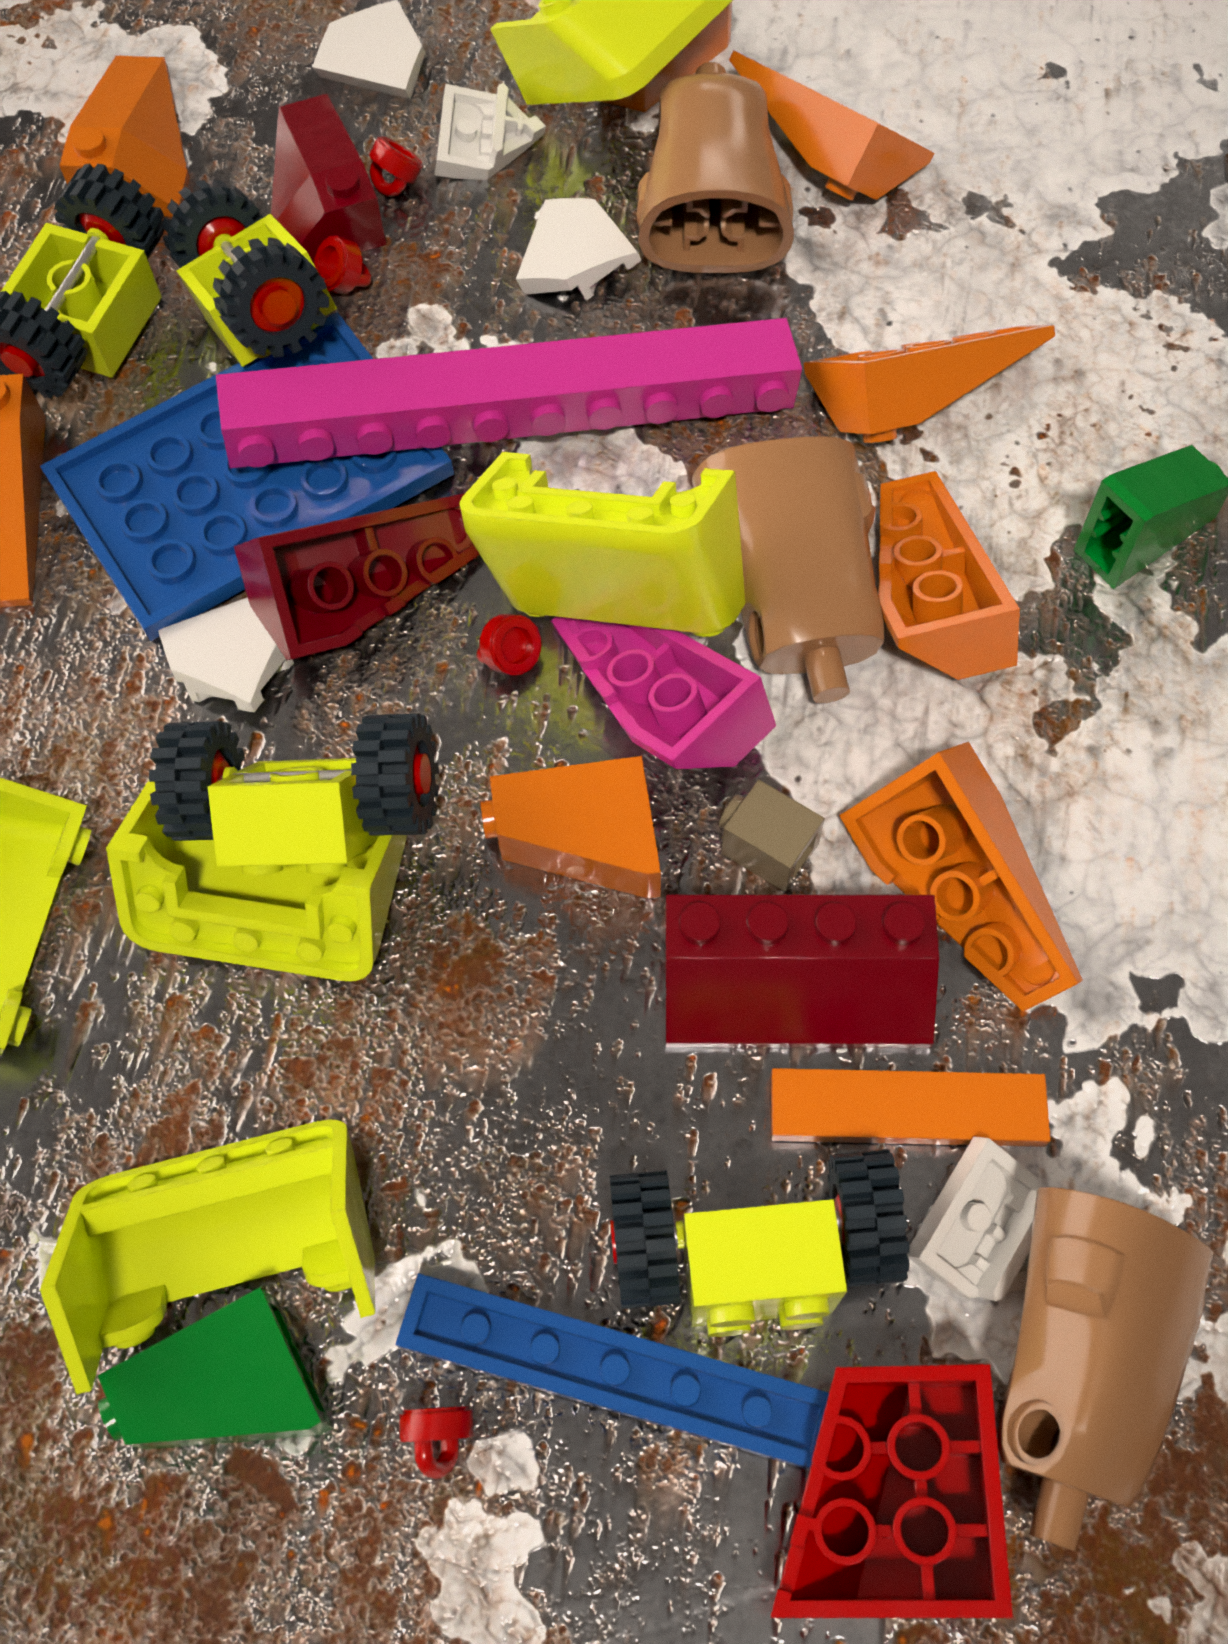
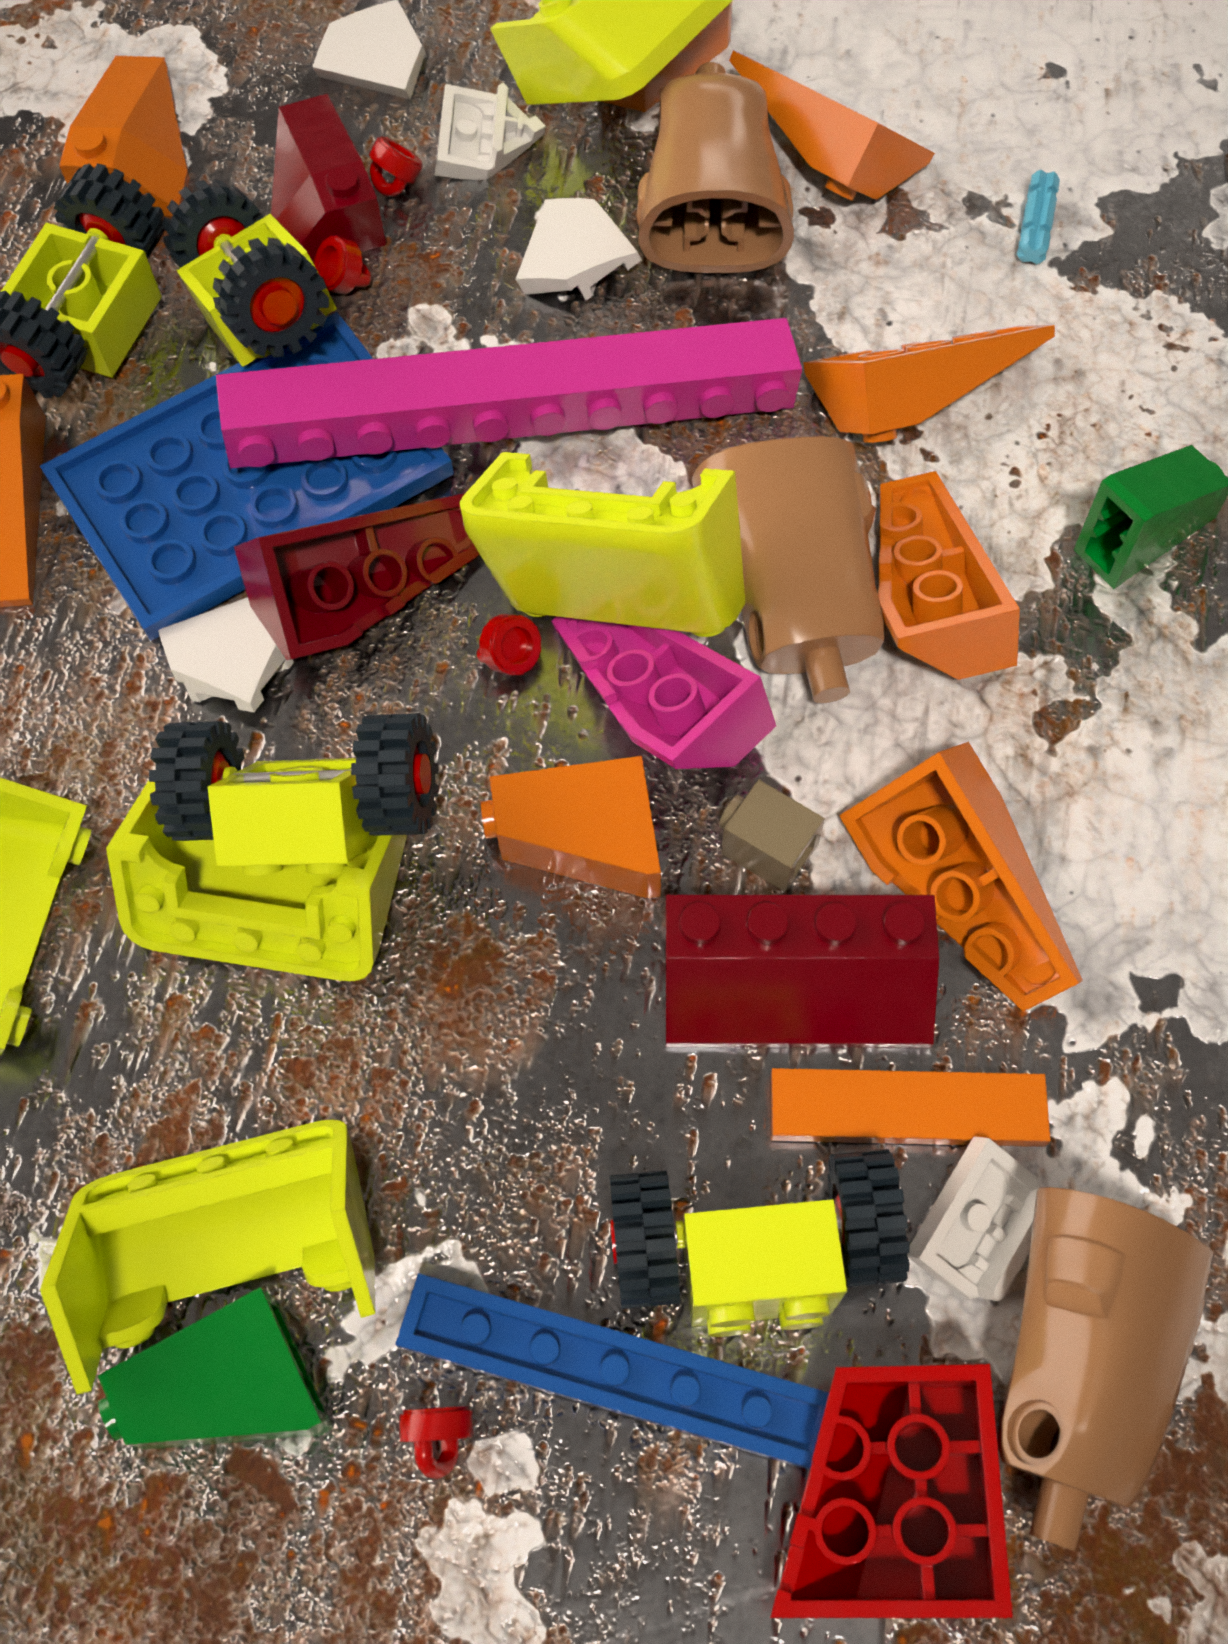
(1038, 217): none -> medium azure axle

